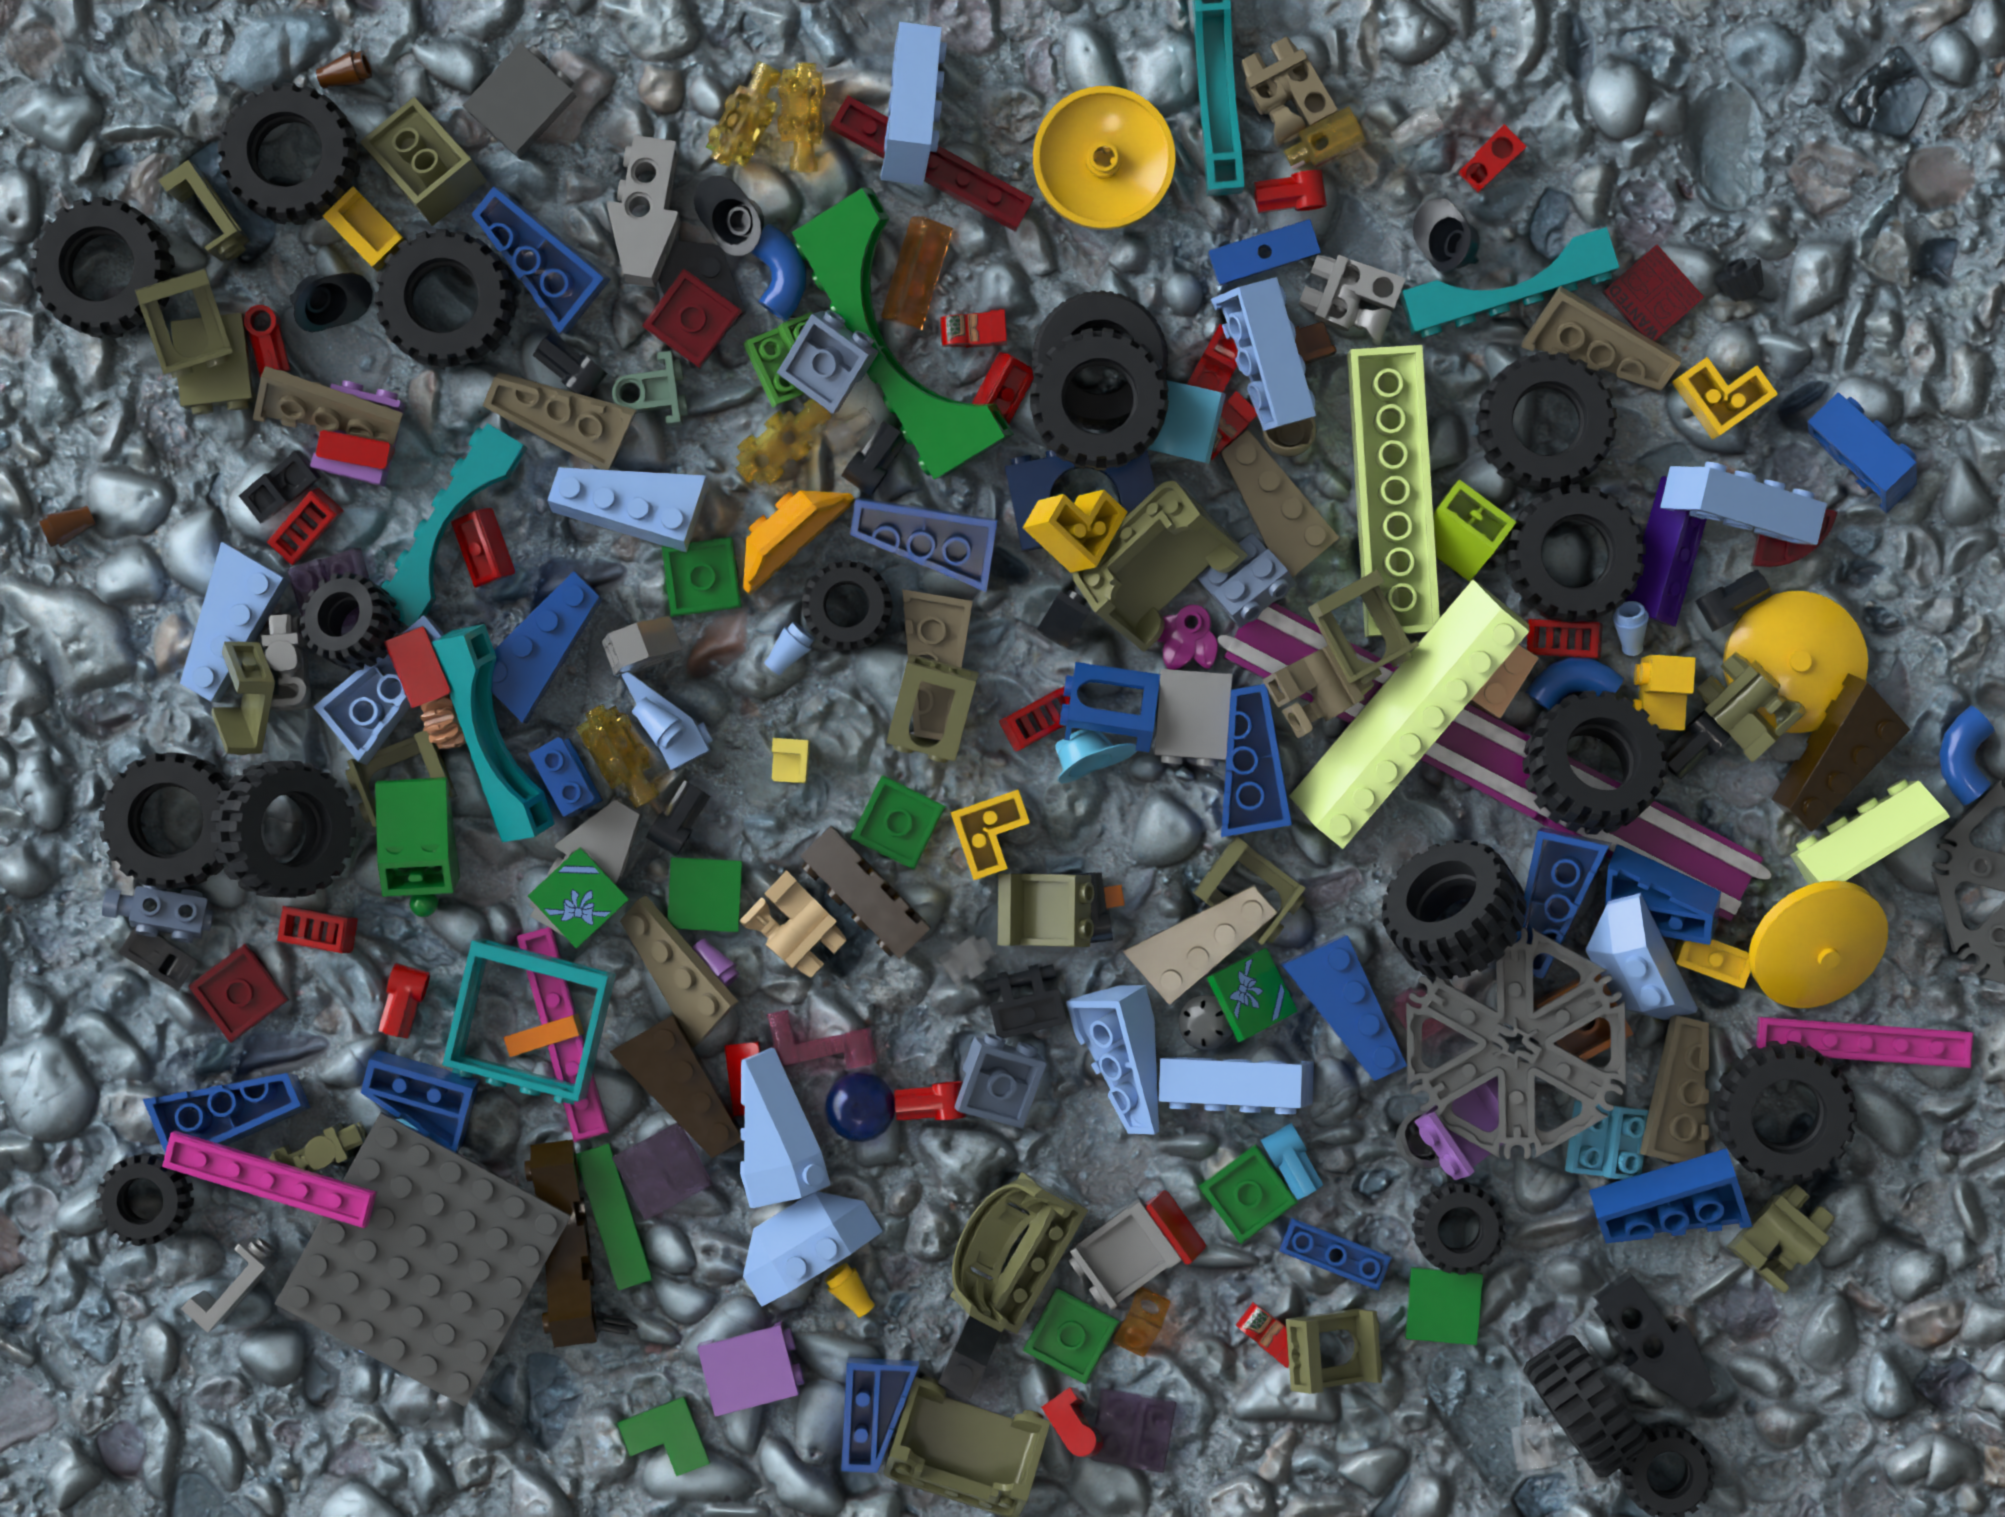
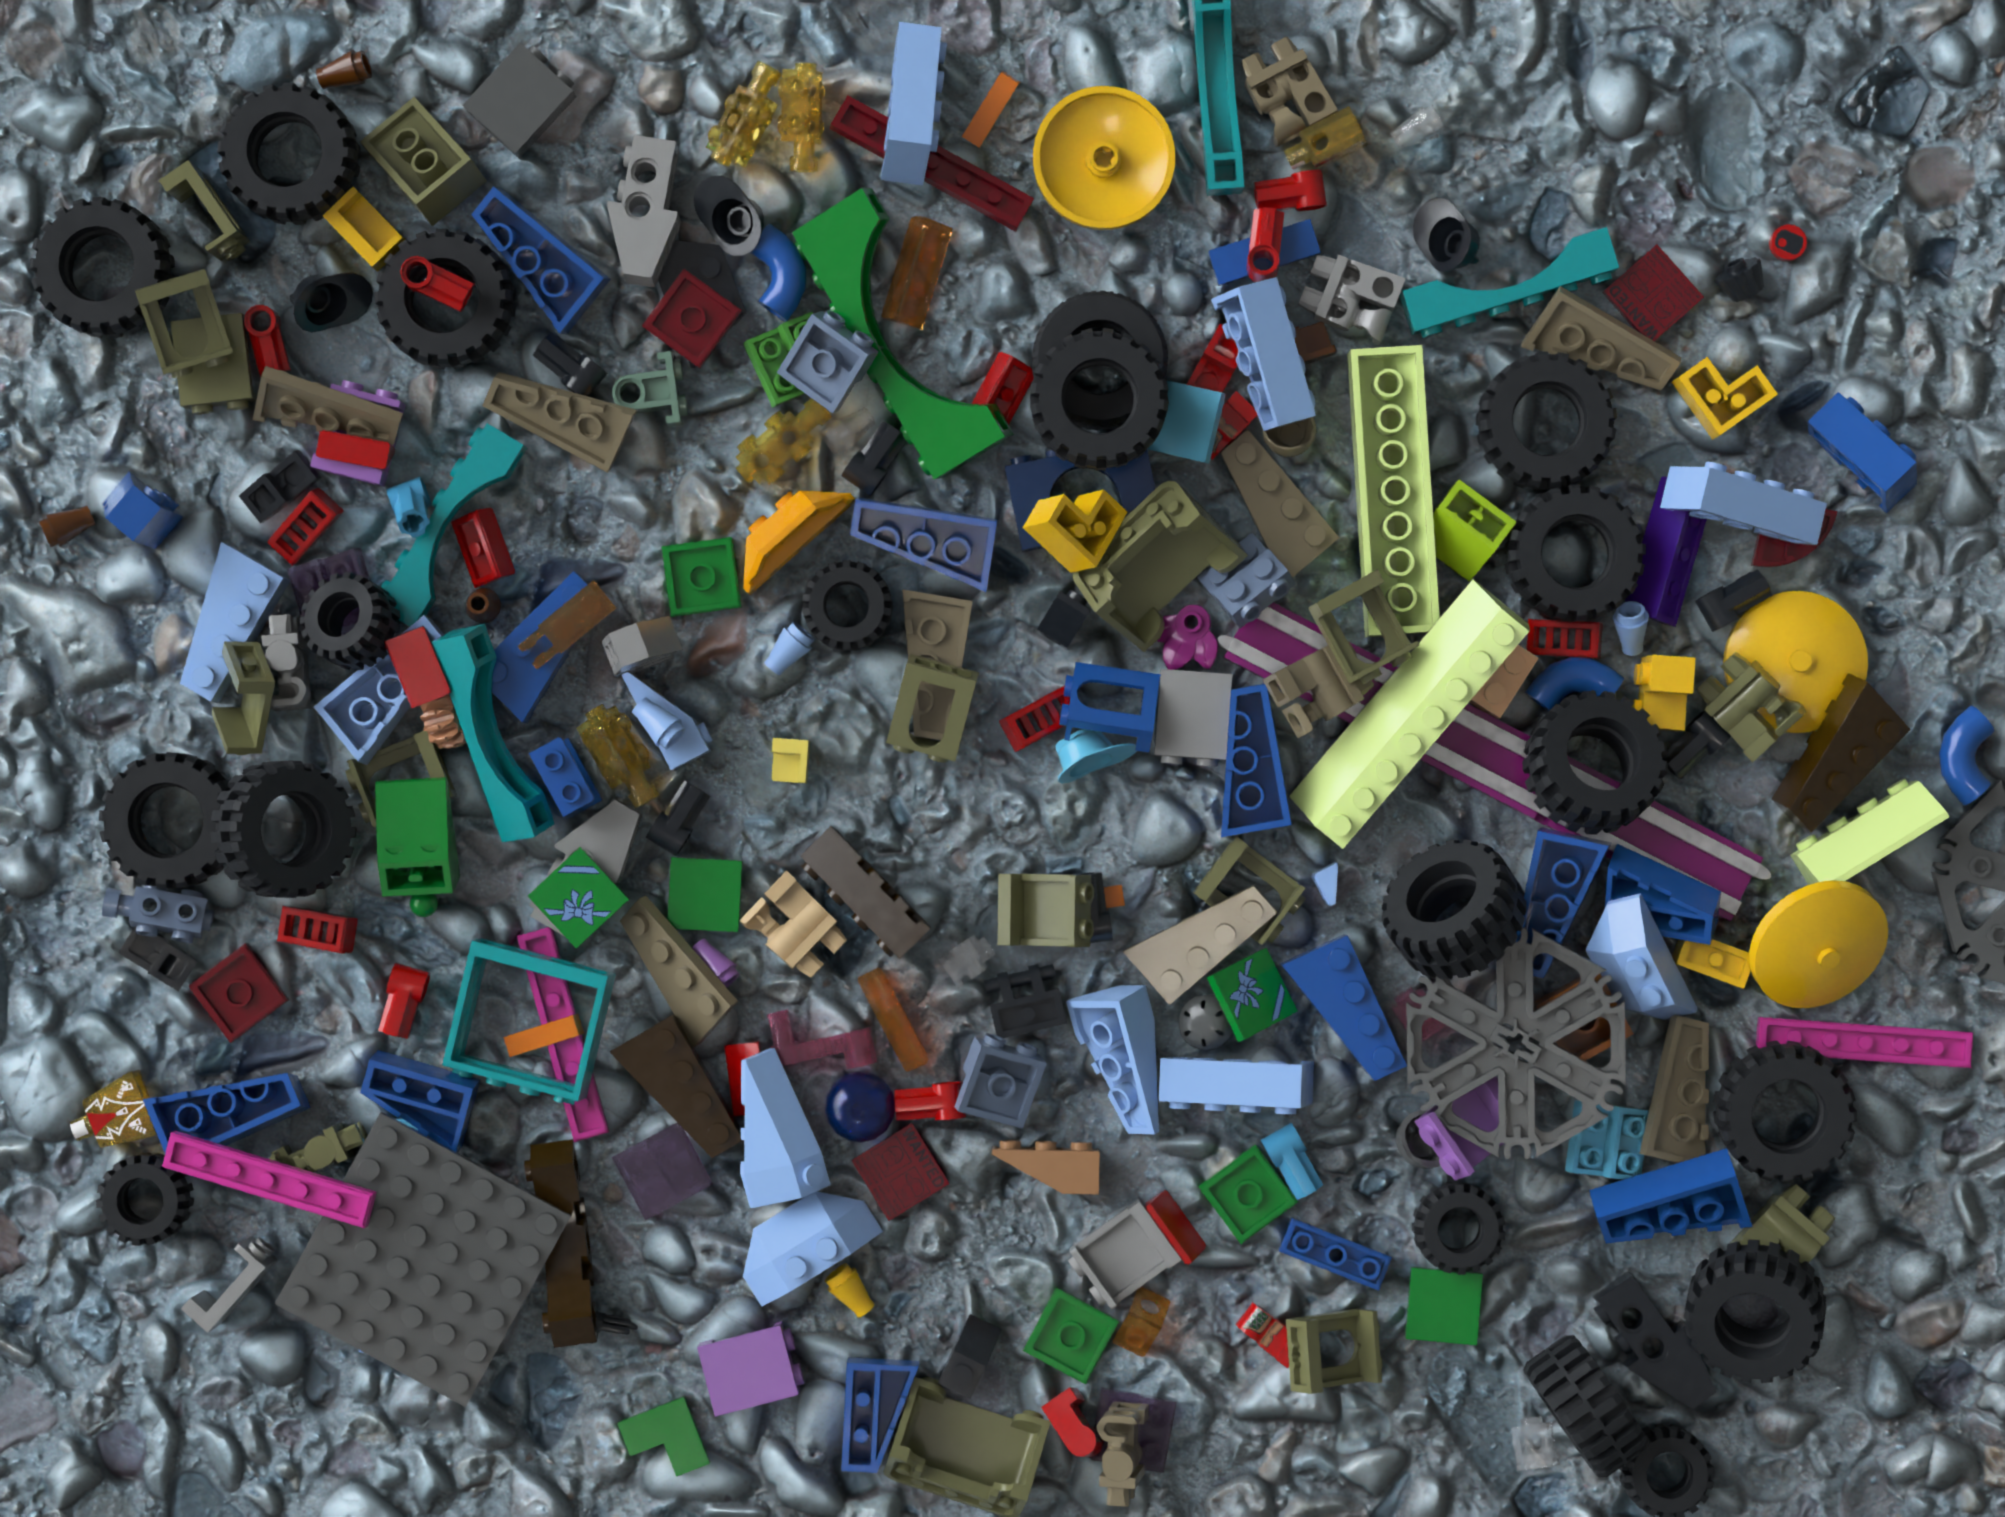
(116, 1113): none -> clear yellow torso
(141, 512): none -> blue wedge
(410, 505): none -> dark azure piece
(439, 284): none -> red piece
(491, 608): none -> reddish brown cone
(570, 622): none -> clear orange hinge
(614, 1217): green tile -> none
(638, 504): light blue wedge -> none
(893, 1019): none -> clear orange slope
(898, 822): green tile -> none
(900, 1171): none -> dark red tile
(974, 329): red leg -> none
(978, 829): yellow brick -> none
(989, 1238): olive piece -> none
(990, 109): none -> orange piece
(1063, 1169): none -> medium nougat slope
(1122, 1457): none -> dark tan hips
(1265, 242): none -> red piece
(1326, 883): none -> light blue slope
(1492, 158): red leg -> none
(1746, 1350): none -> black tyre
(1788, 242): none -> red tile

